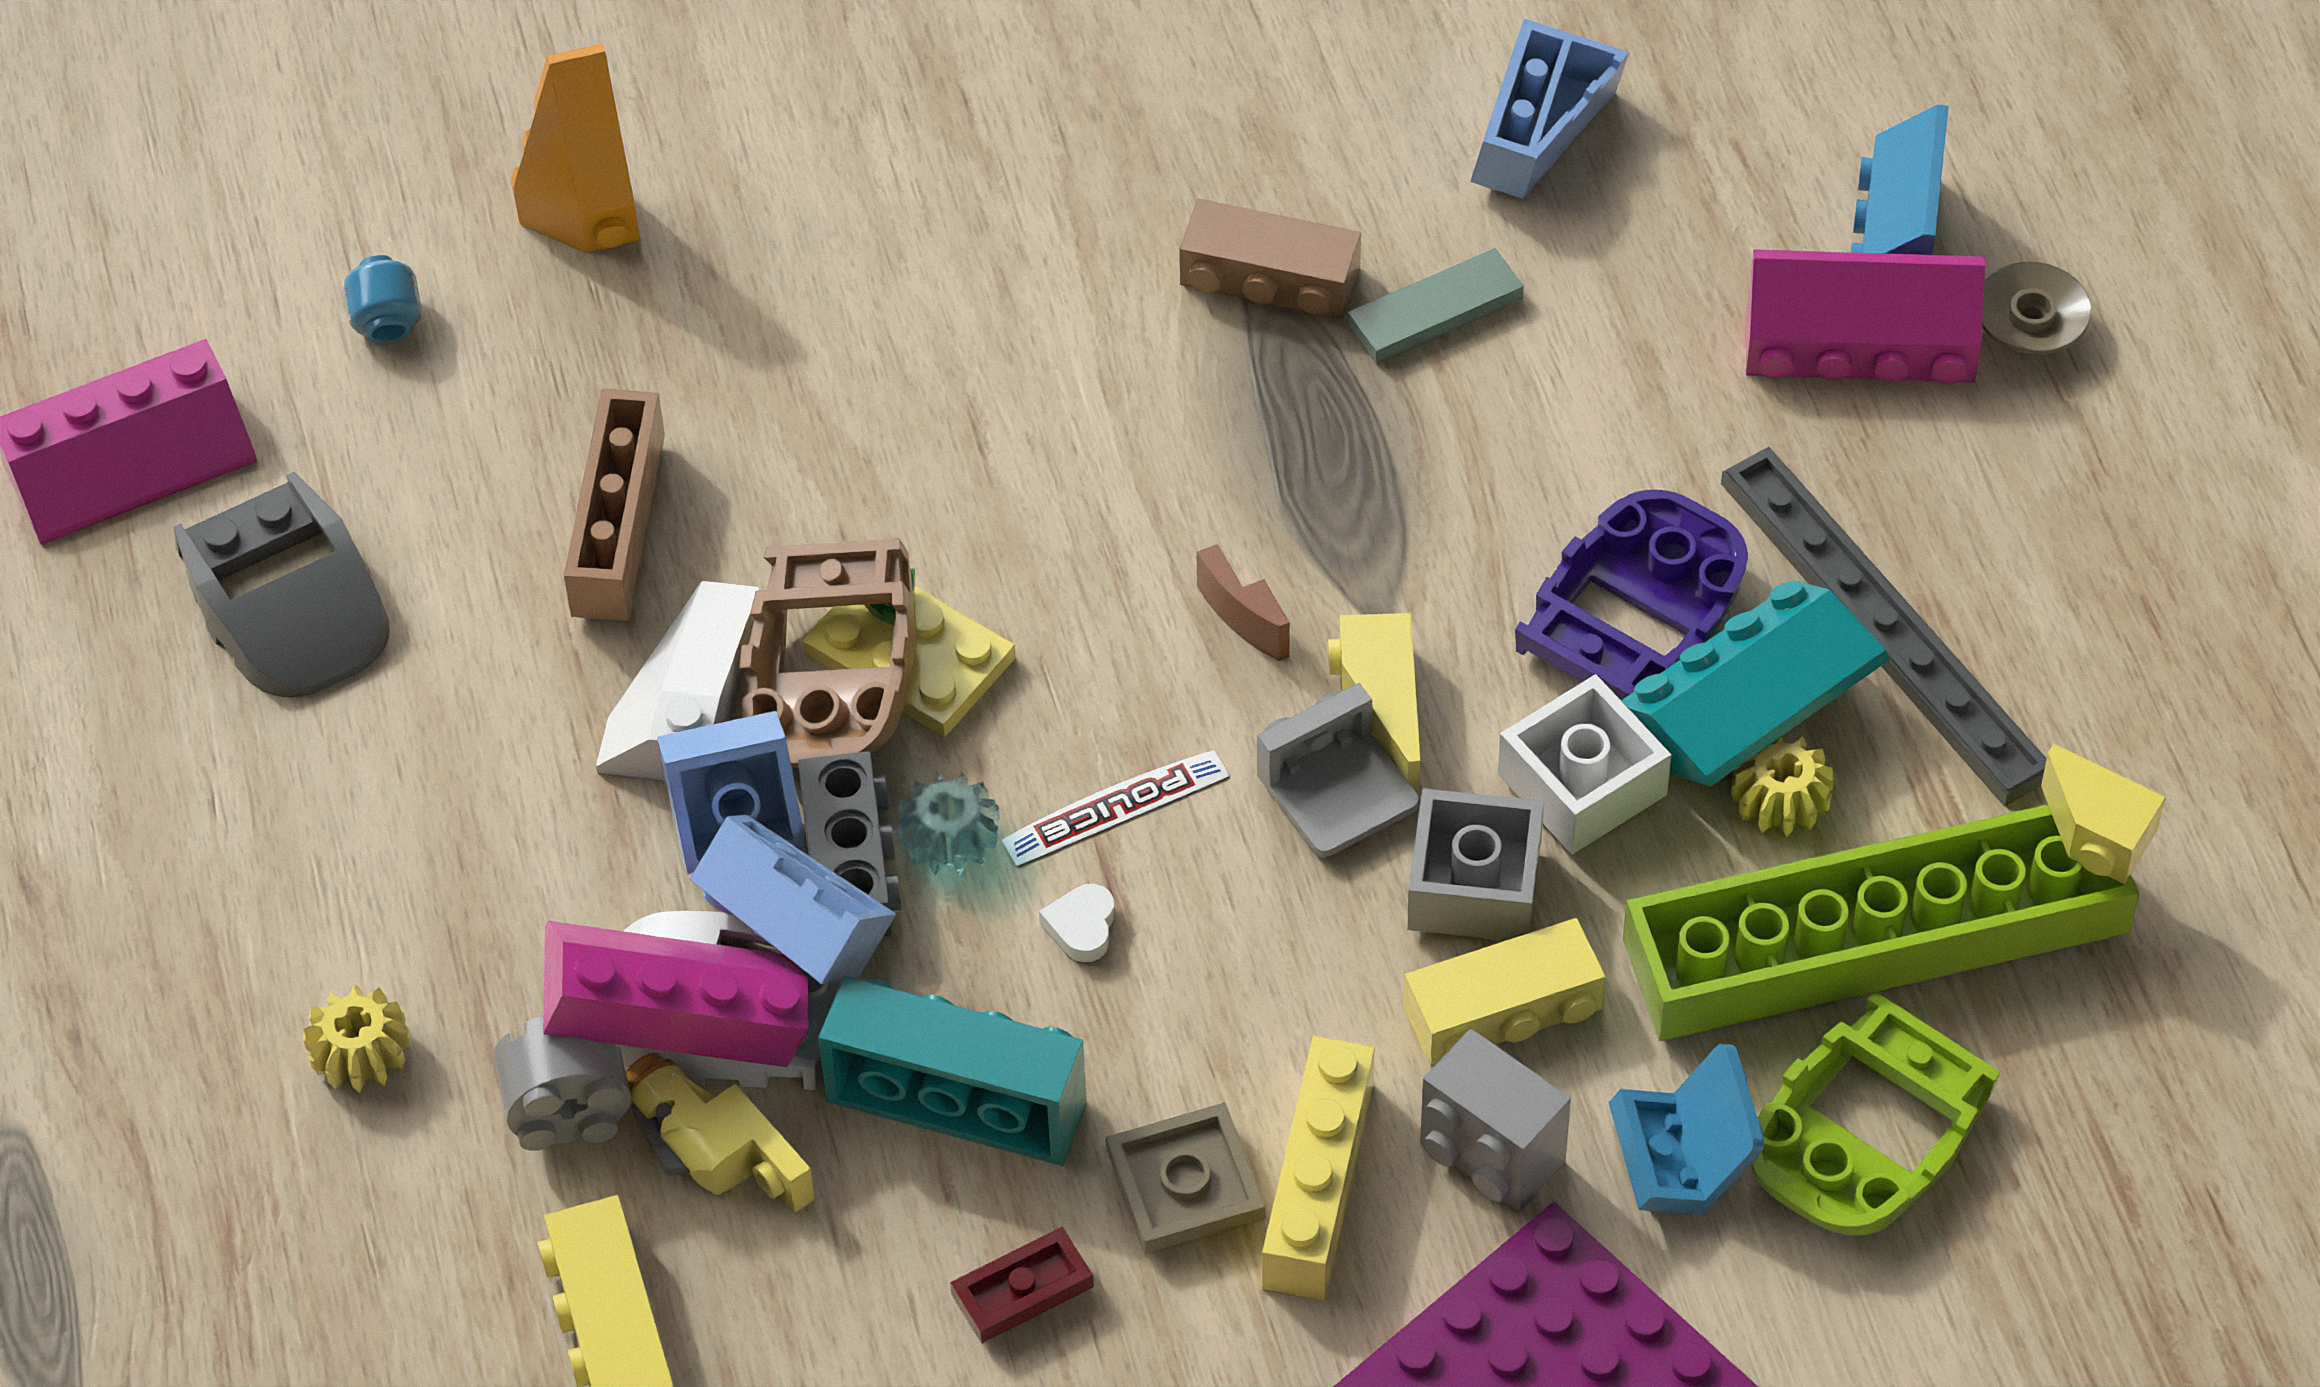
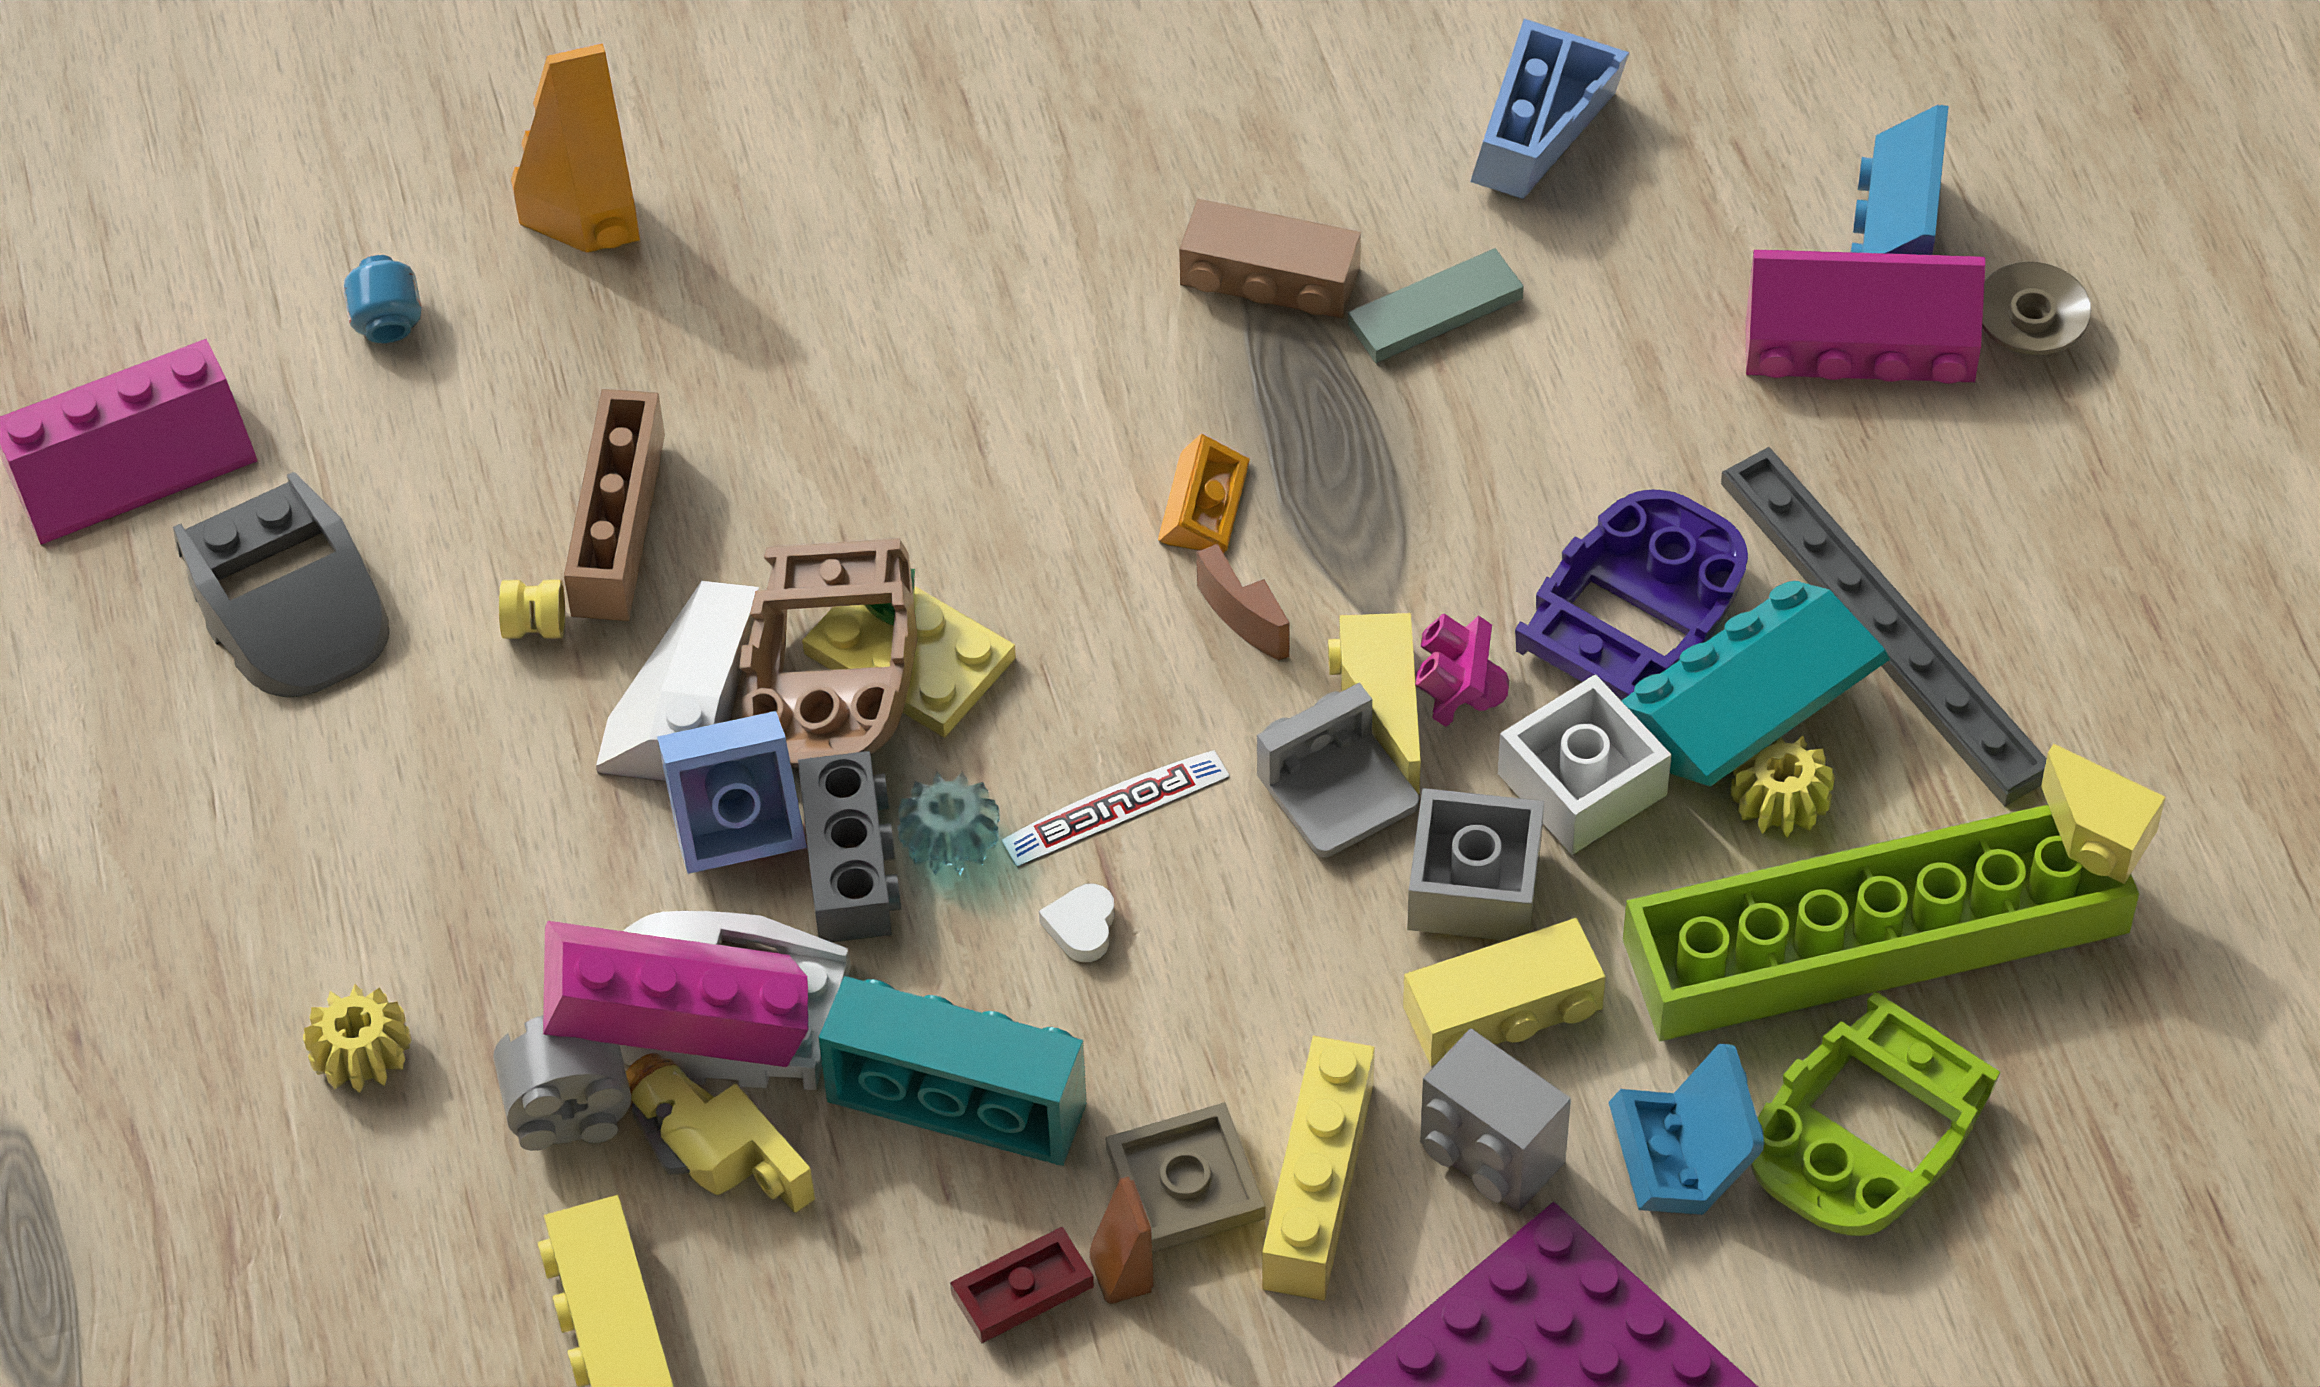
(532, 609): none -> light yellow wheel
(791, 900): light blue wedge -> none
(1123, 1247): none -> dark orange slope
(1204, 496): none -> light orange slope
(1460, 668): none -> dark pink hips

